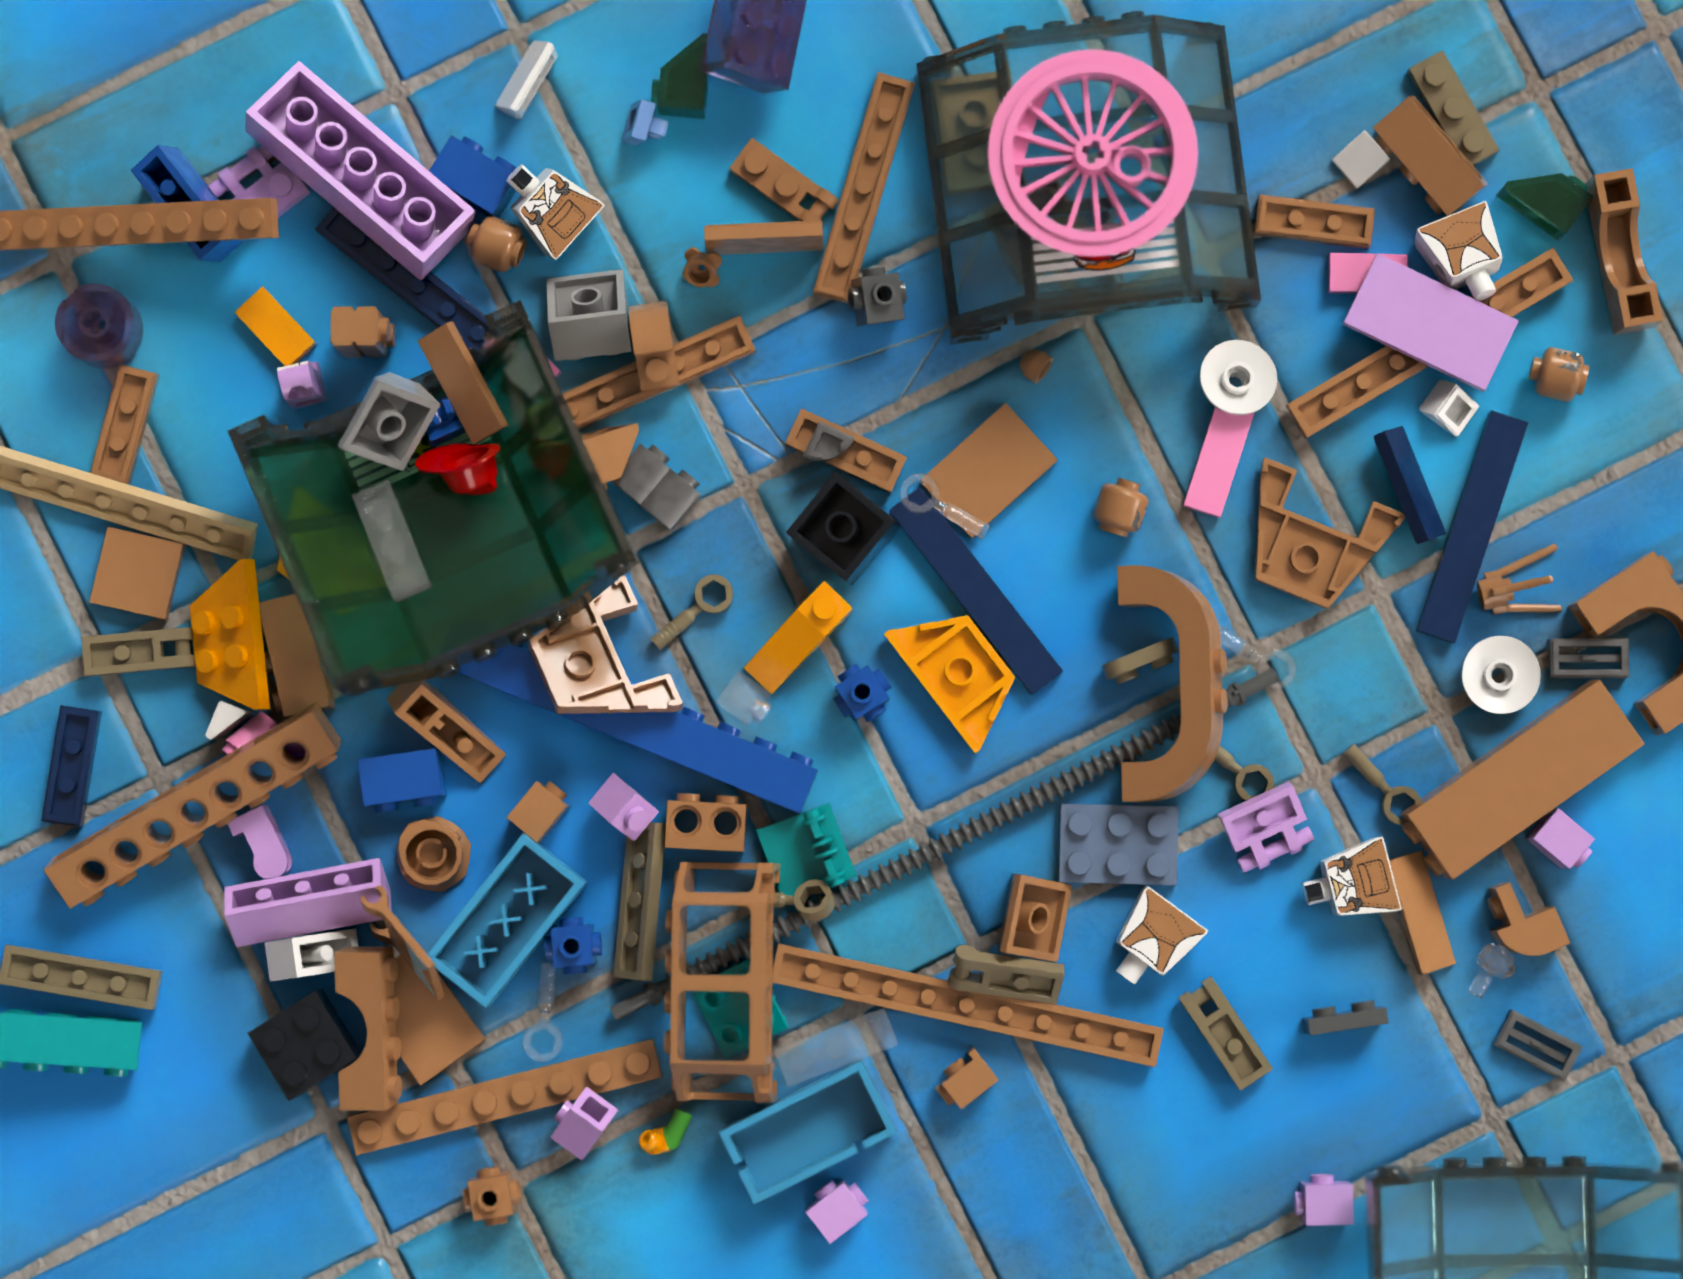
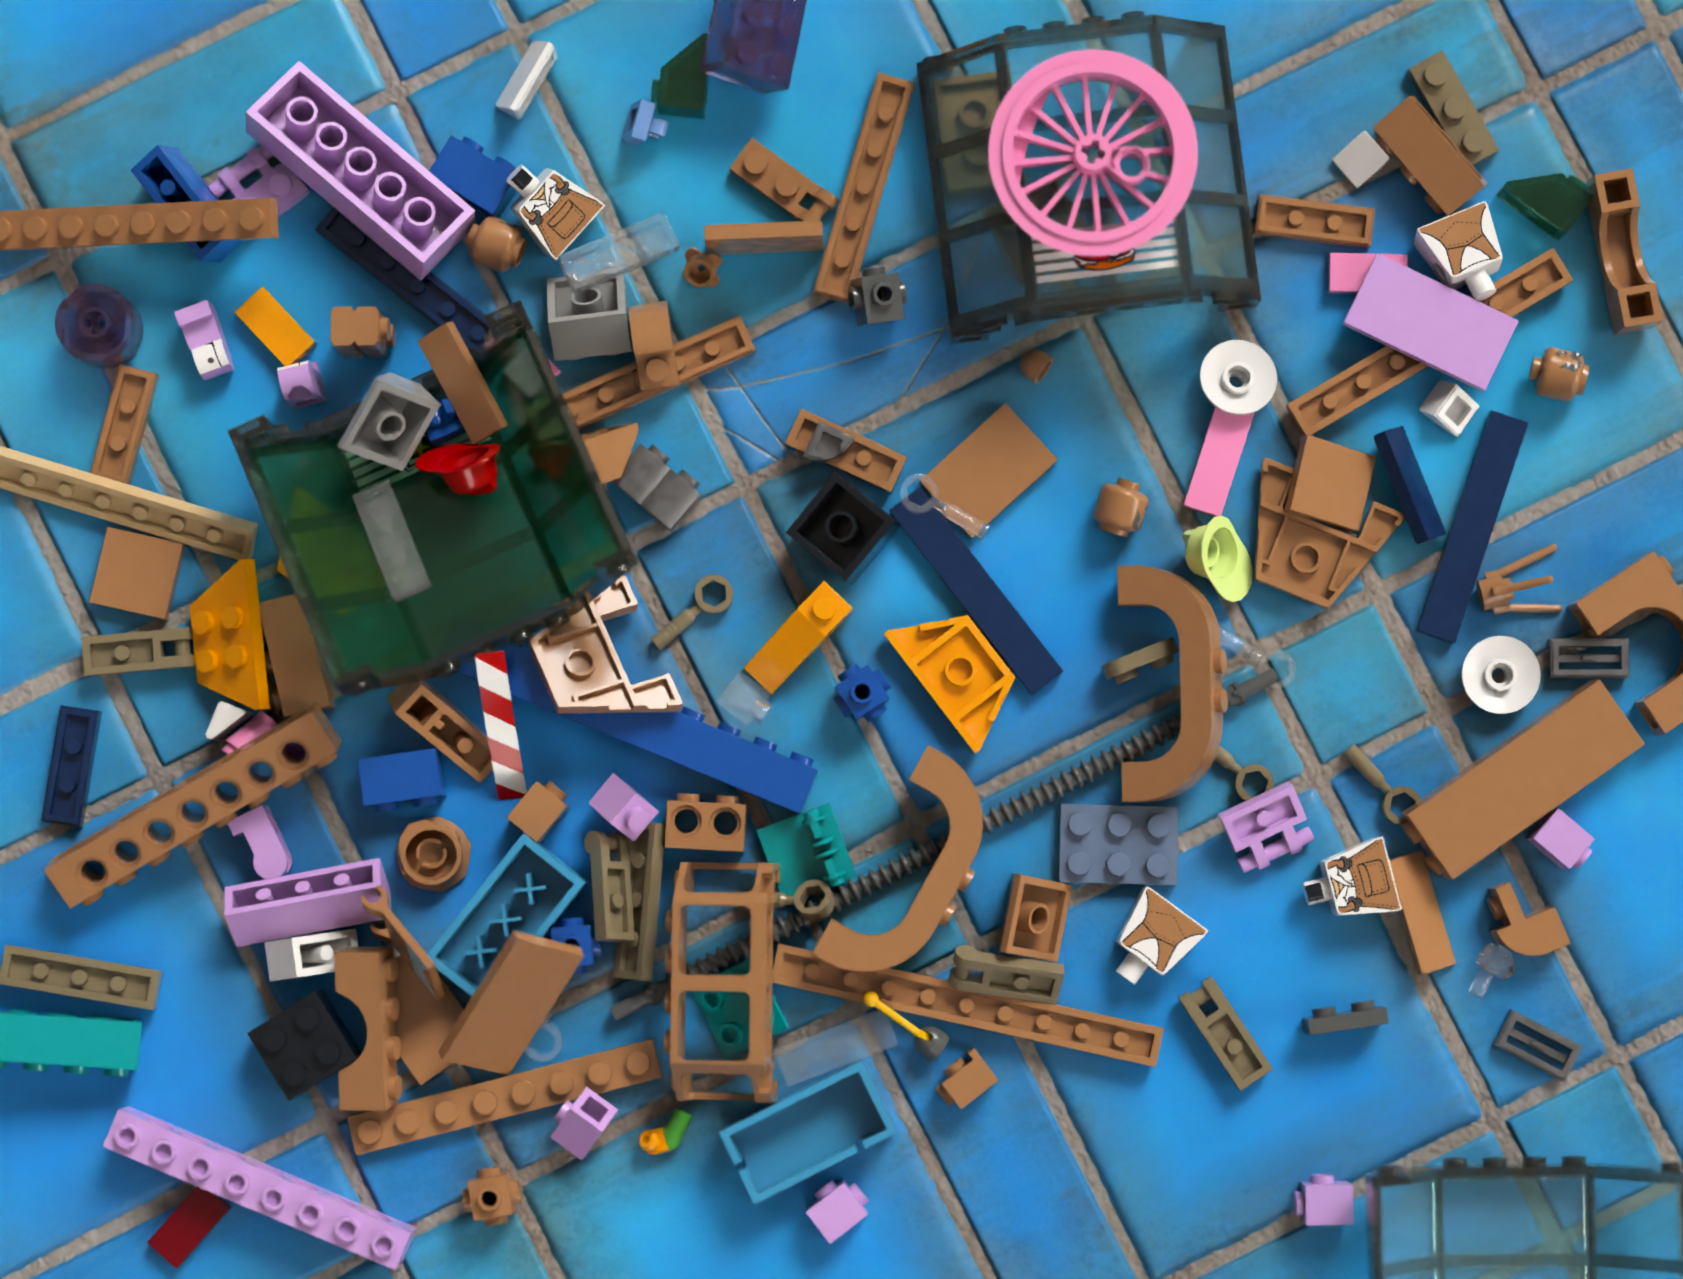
(189, 1225): none -> dark red tile
(205, 339): none -> lavender leg
(260, 1187): none -> lavender brick
(500, 725): none -> sticker
(511, 1003): none -> medium nougat tile
(611, 886): none -> dark tan plate
(618, 253): none -> clear plate
(928, 1040): none -> hinge
(932, 903): none -> medium nougat arch
(1220, 556): none -> yellowish green piece
(1330, 483): none -> medium nougat tile

